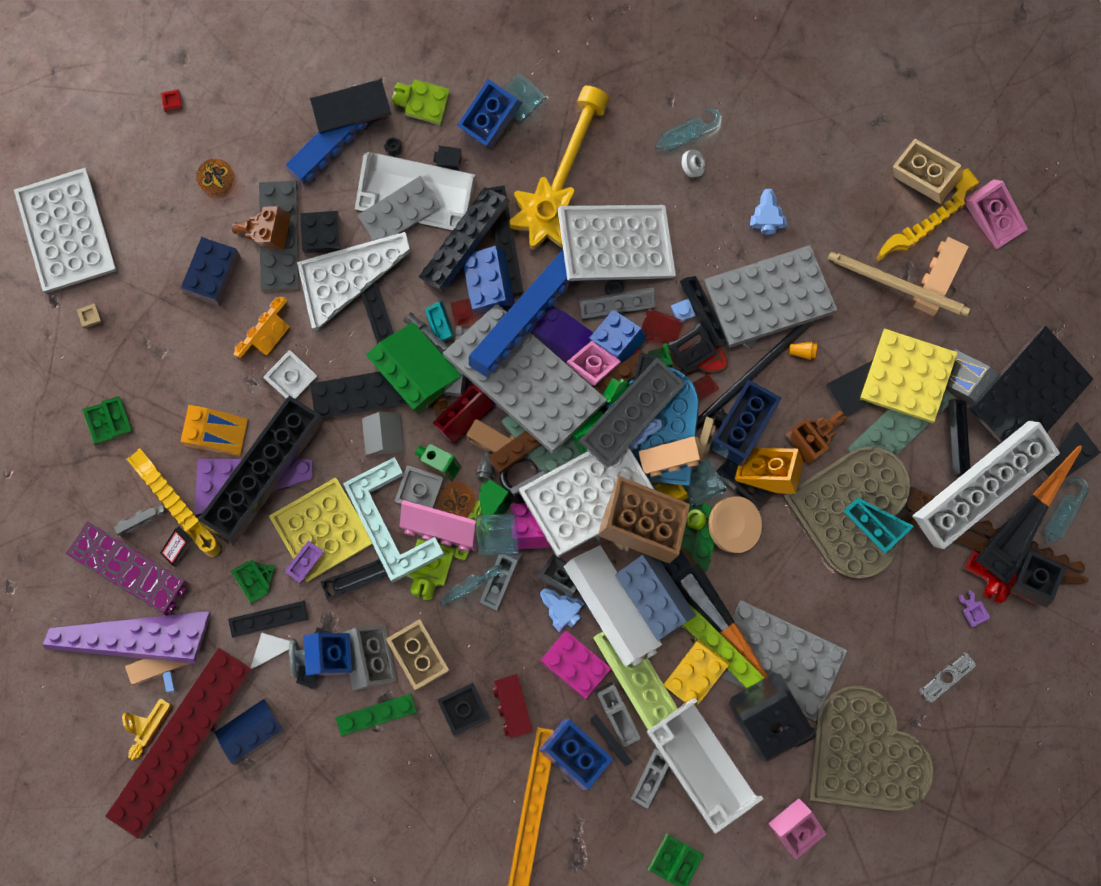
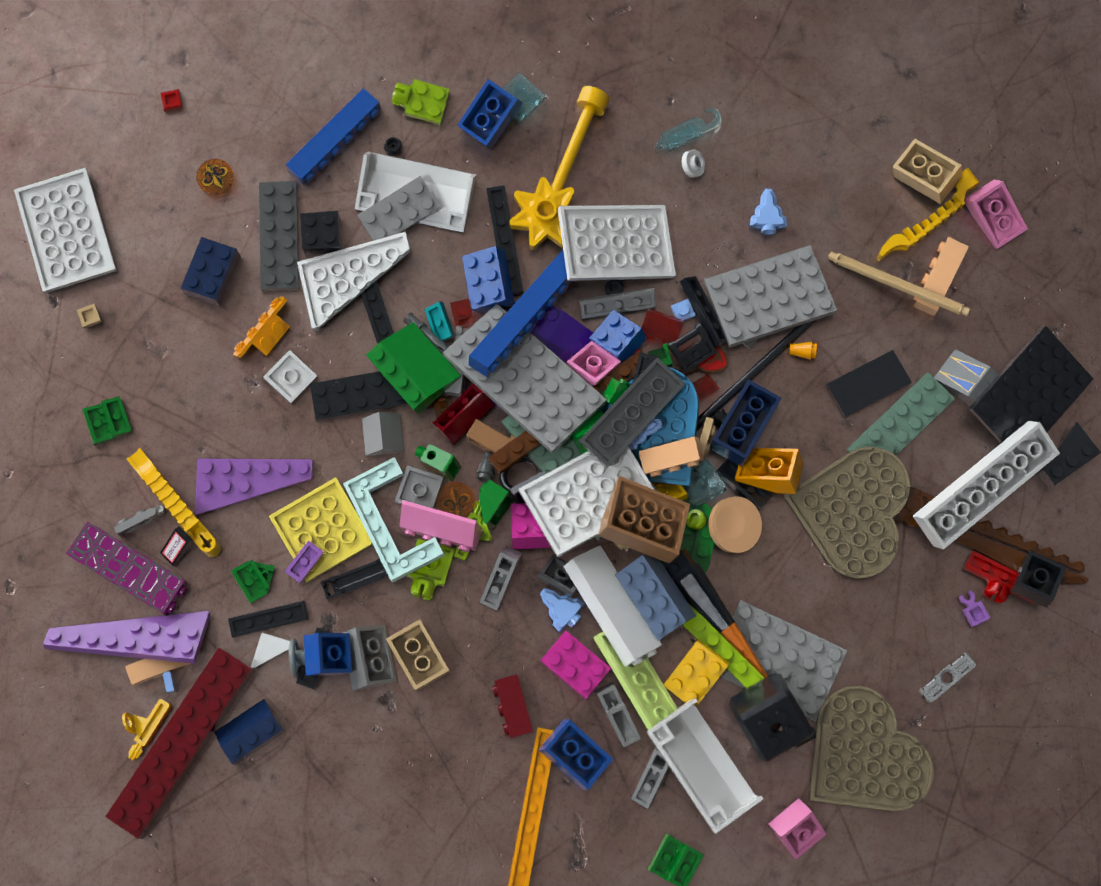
(213, 430): light orange slope -> none
(260, 470): black brick -> none
(266, 228): dark orange brick -> none
(350, 106): black tile -> none
(376, 715): green plate -> none
(448, 157): black brick -> none
(463, 710): black brick -> none
(464, 239): black plate -> none
(471, 583): clear light blue plate -> none
(497, 534): clear light blue plate -> none
(611, 741): black tile -> none
(813, 437): dark orange brick -> none
(877, 524): teal wedge -> none
(908, 376): light yellow plate -> none
(959, 436): black plate -> none
(1010, 543): black plate -> none
(1065, 512): clear light blue plate -> none

